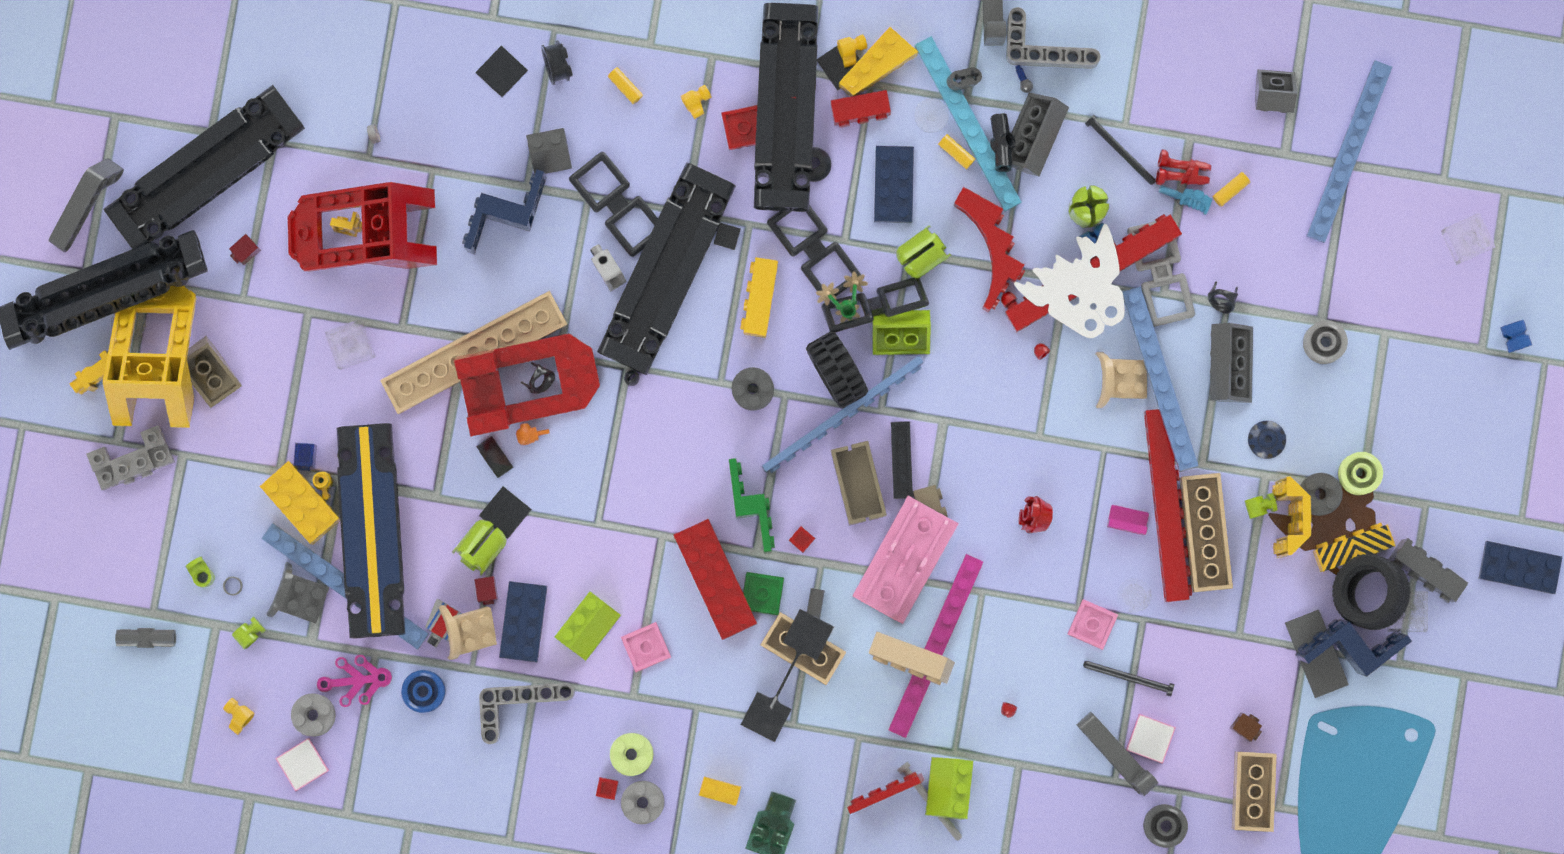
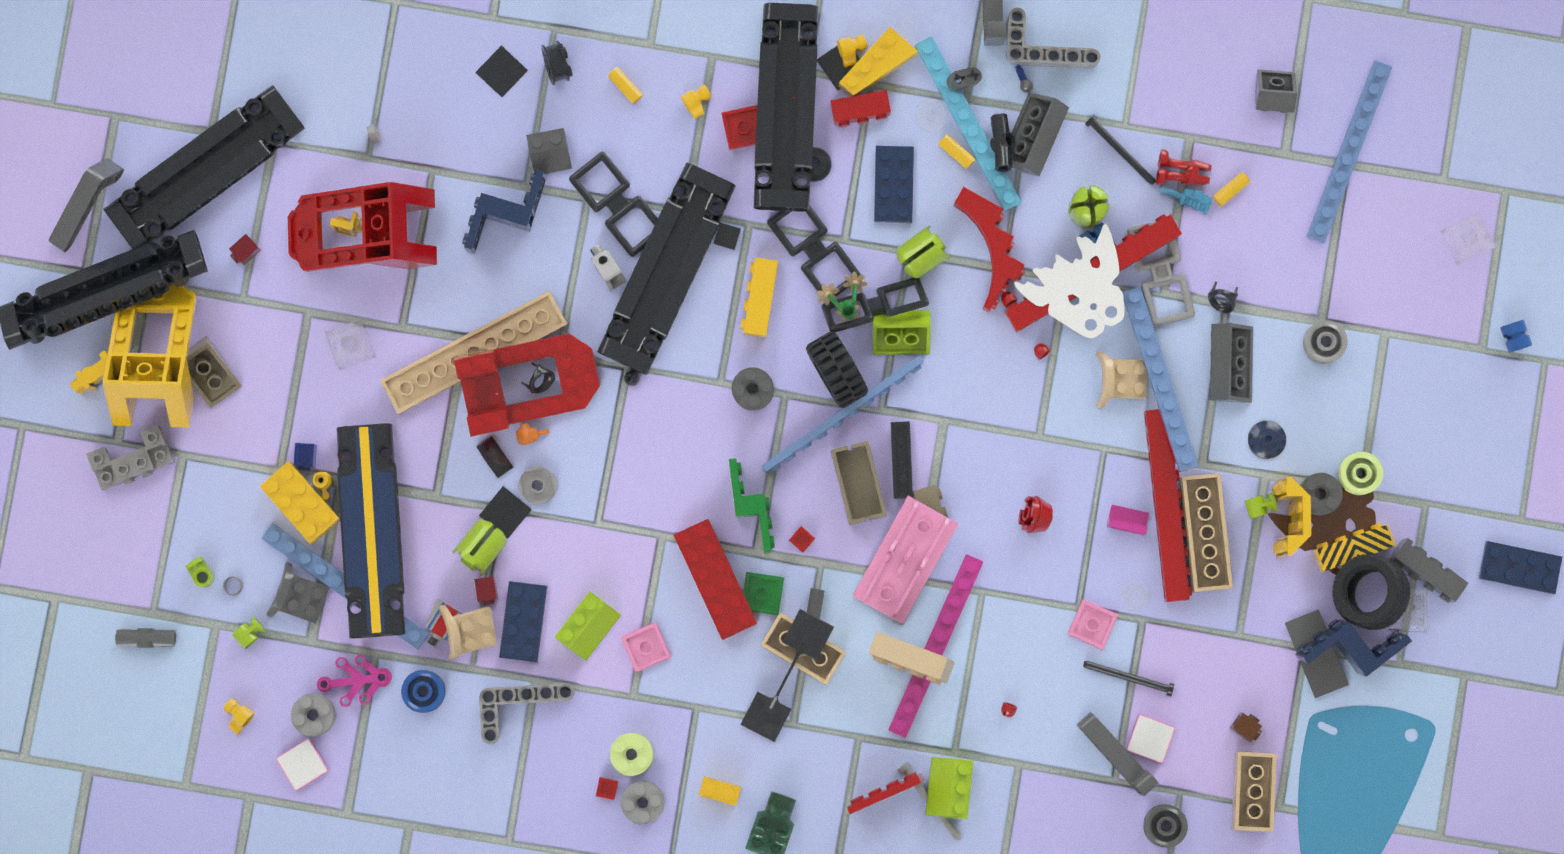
(532, 495): none -> light grey plate

